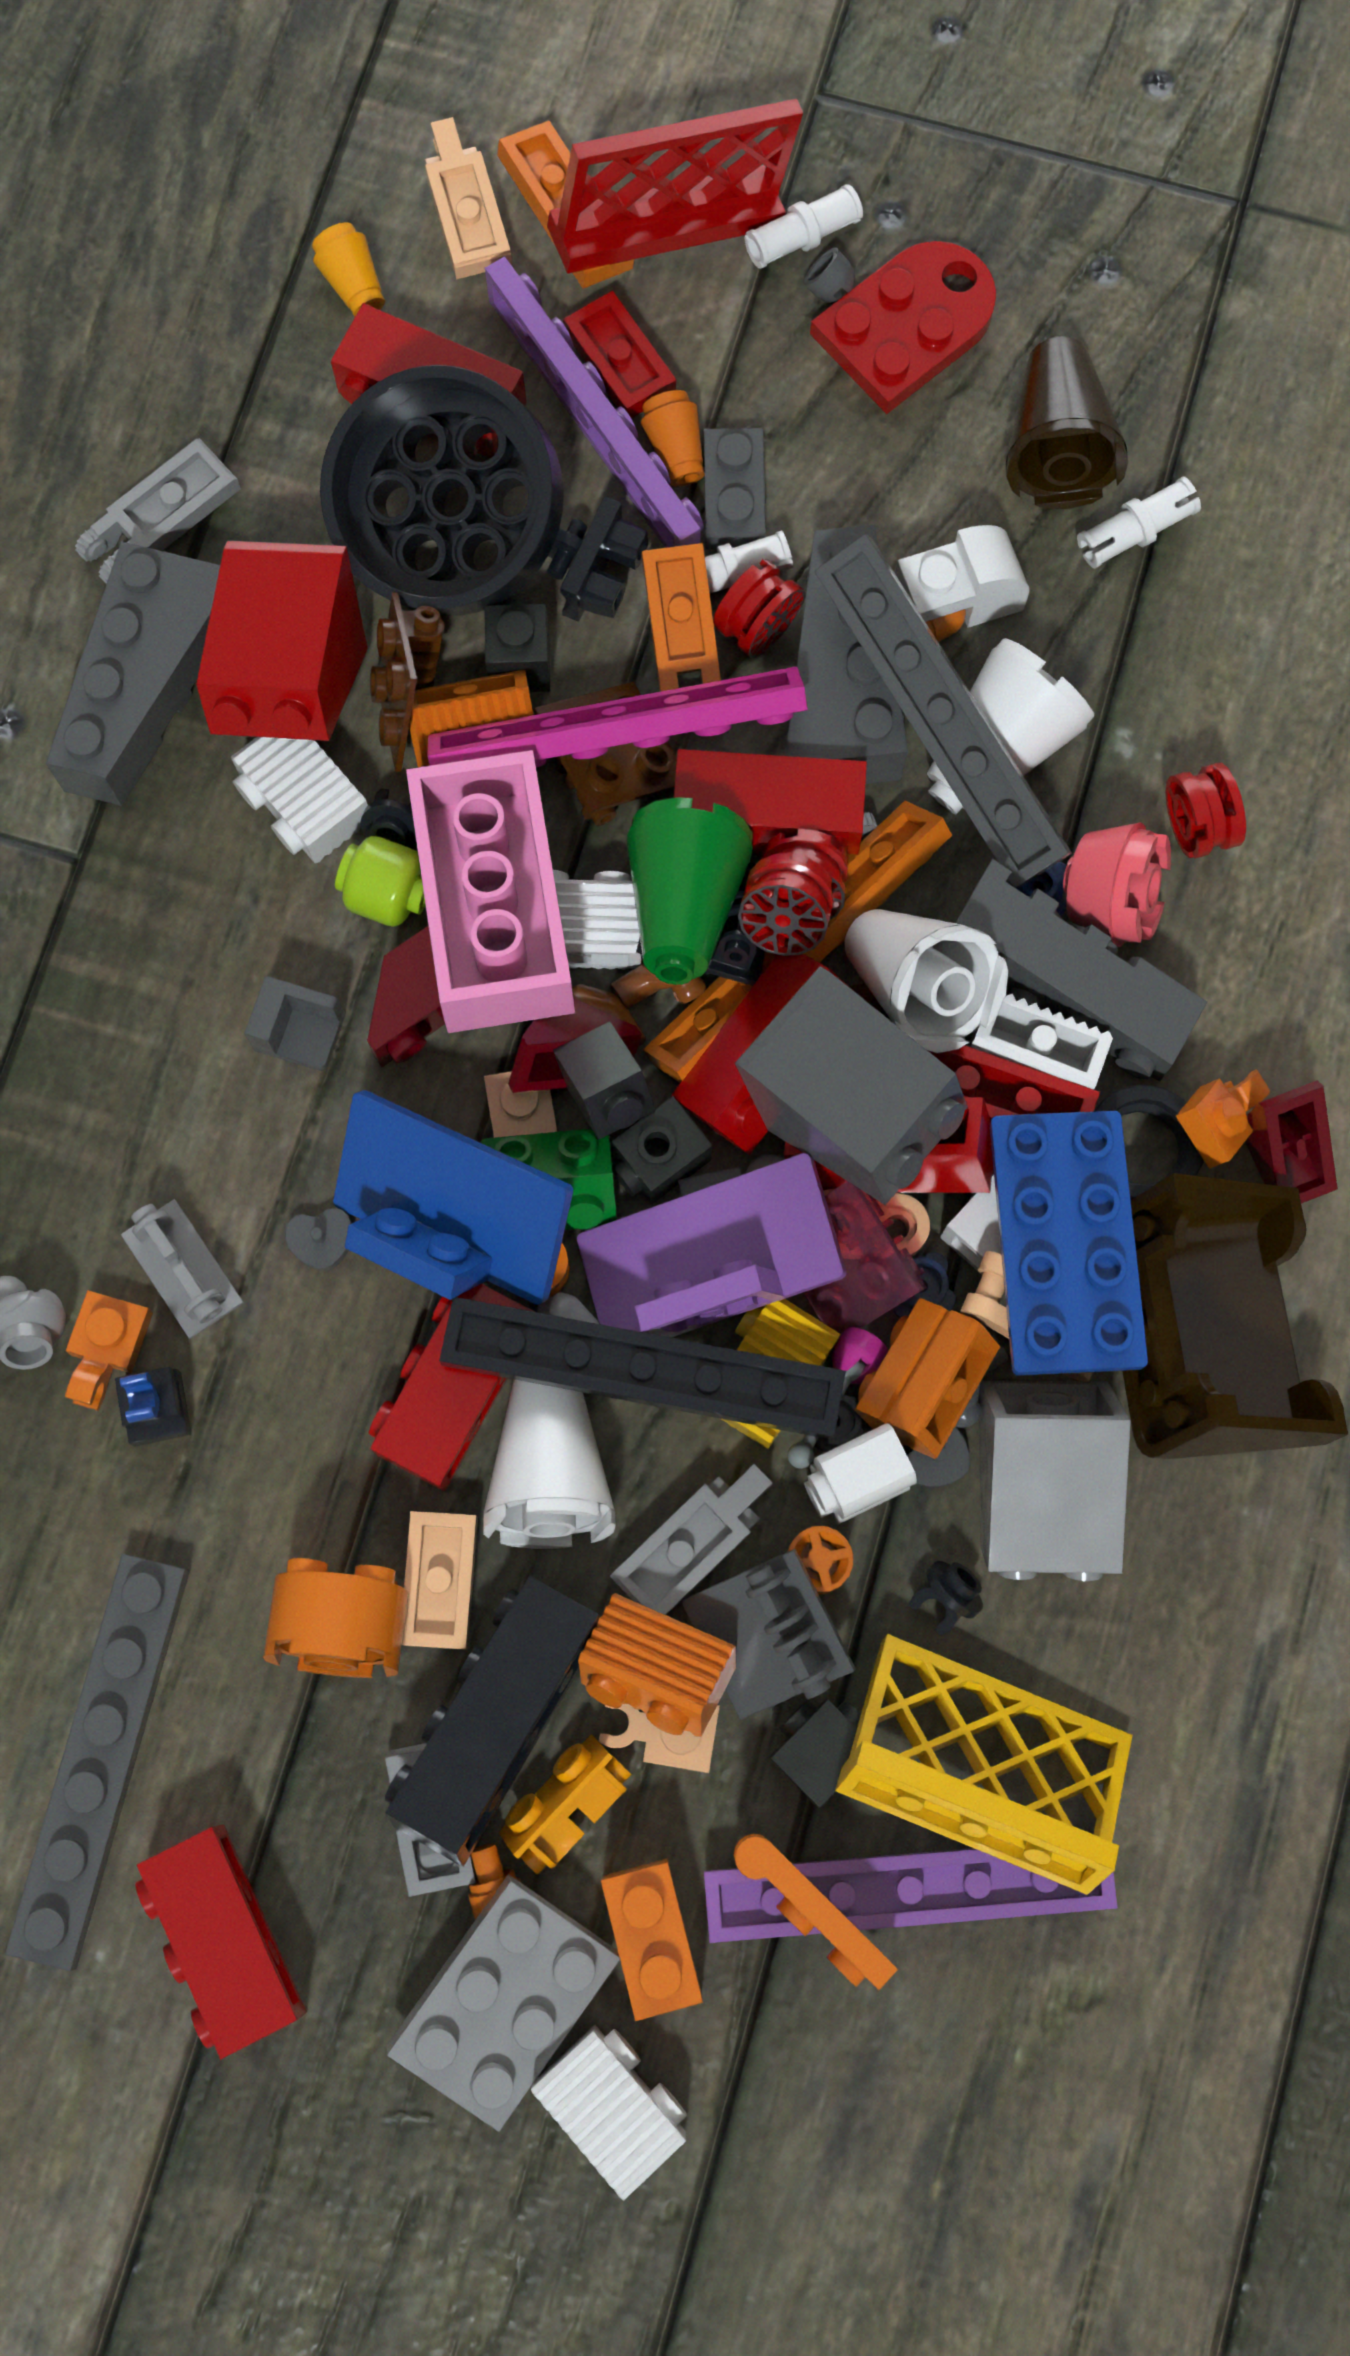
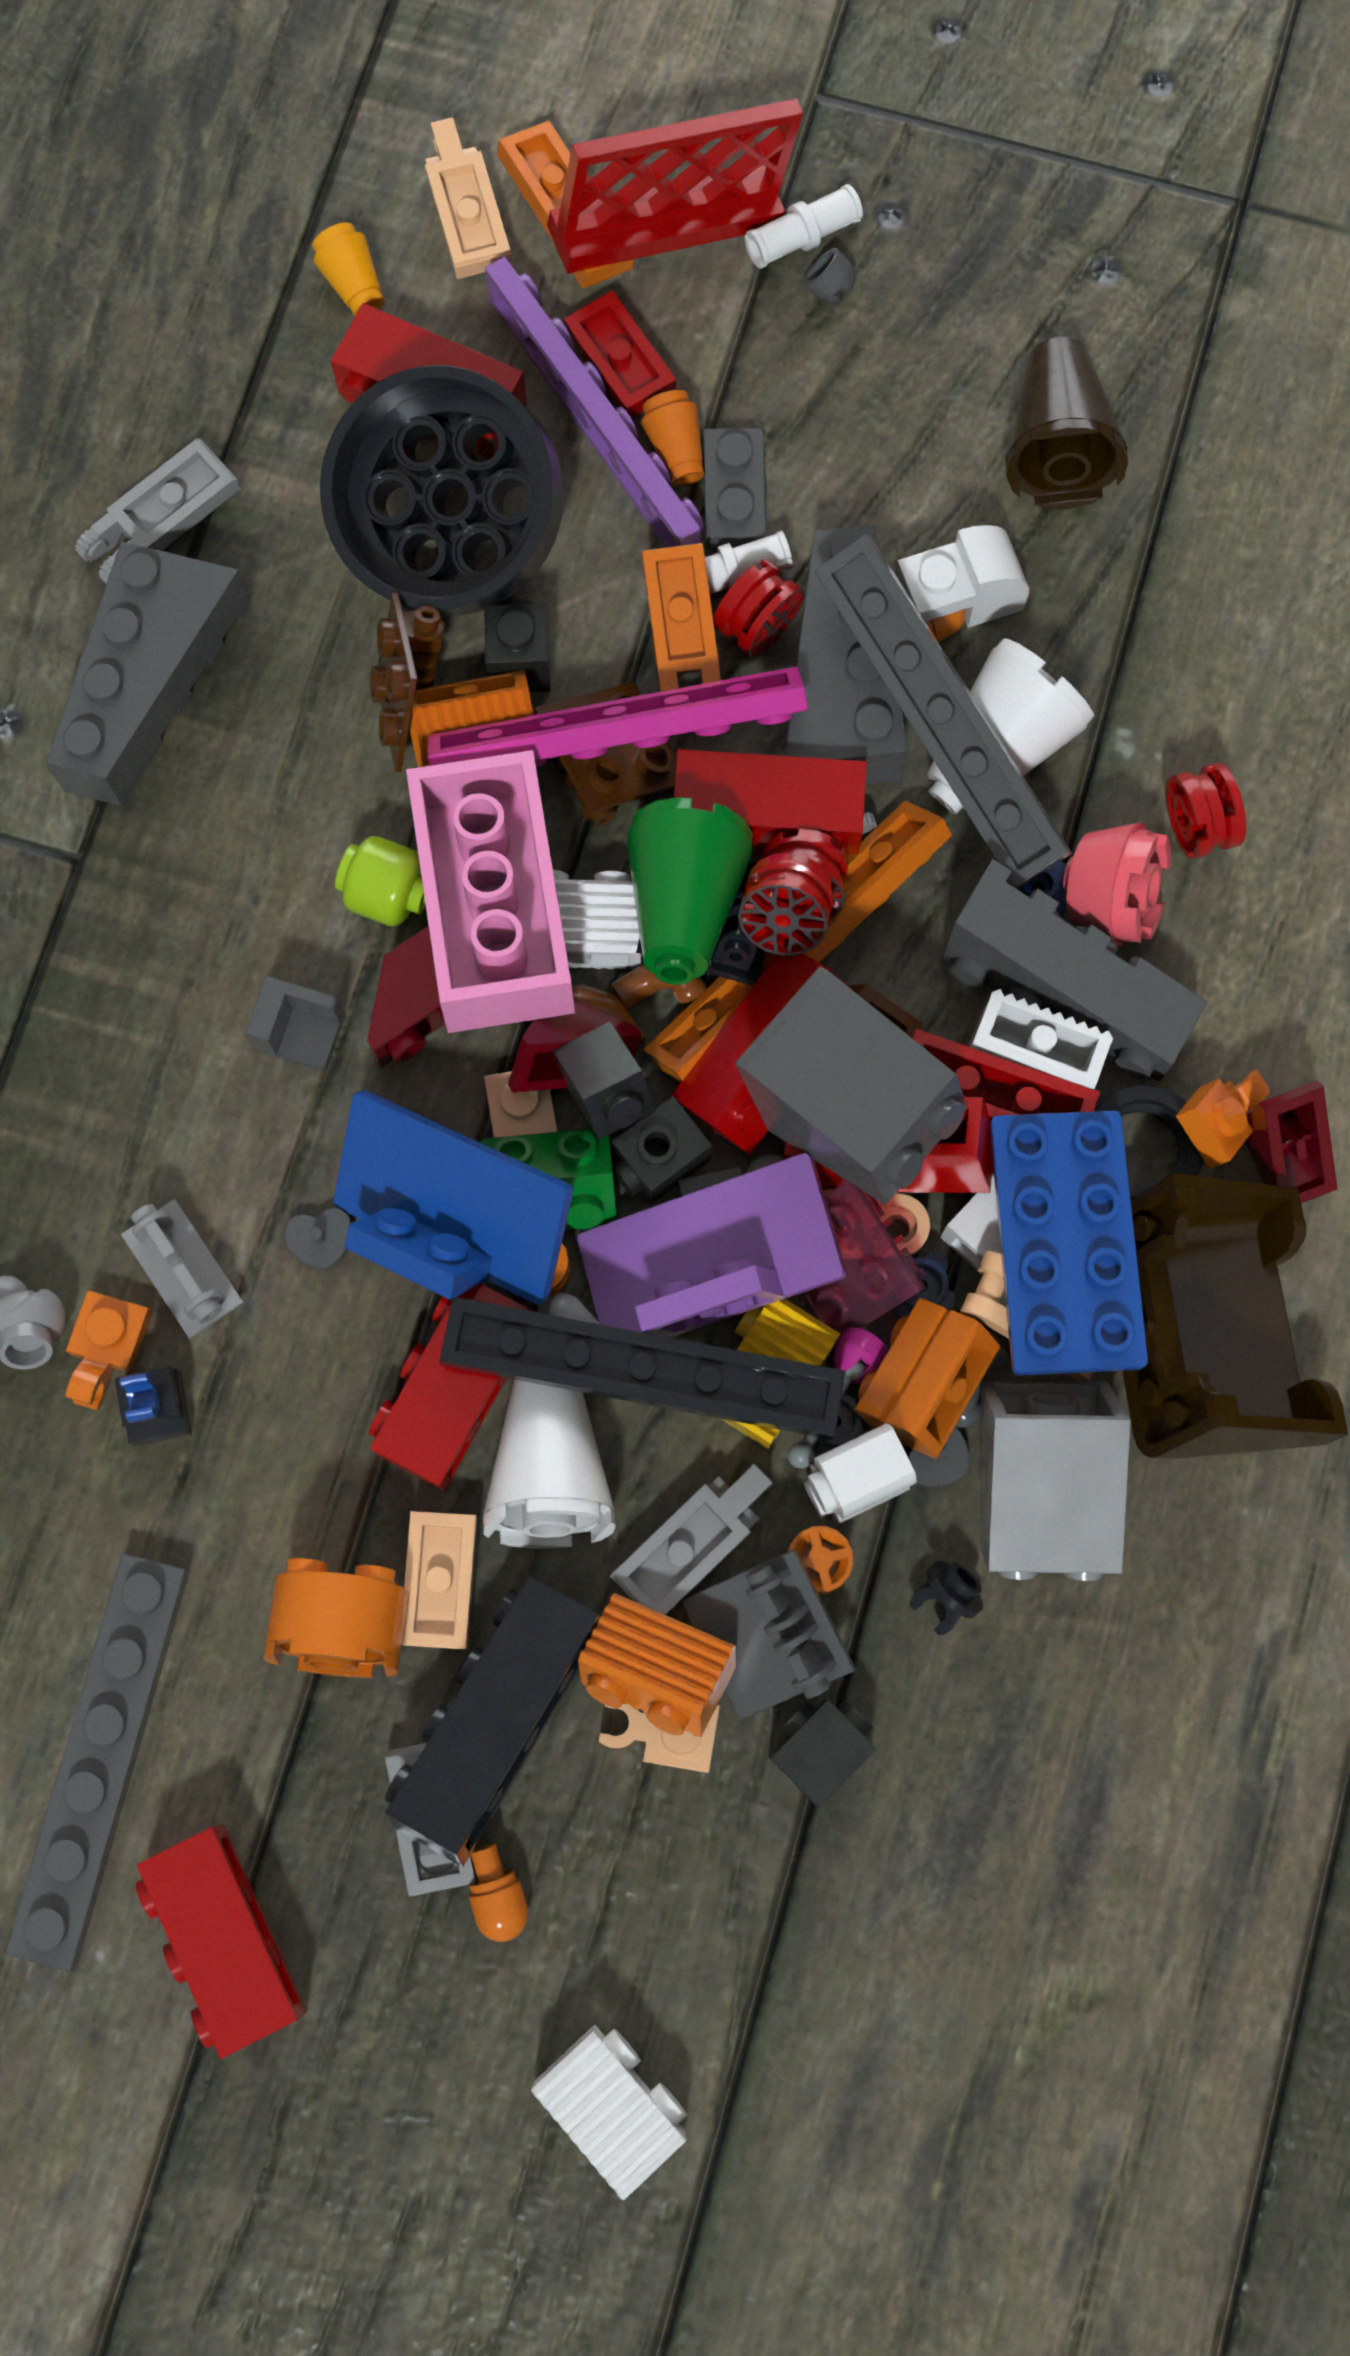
(281, 641): red slope -> none
(302, 790): white brick -> none
(389, 820): black plate -> none
(502, 2003): light grey plate -> none
(540, 1823): light orange hinge -> none
(586, 584): black hips -> none
(651, 1939): orange brick -> none
(808, 1908): orange plate -> none
(896, 1893): medium lavender plate -> none
(906, 323): red plate -> none
(928, 975): white cone -> none
(978, 1815): yellow fence -> none
(1139, 522): white pin -> none

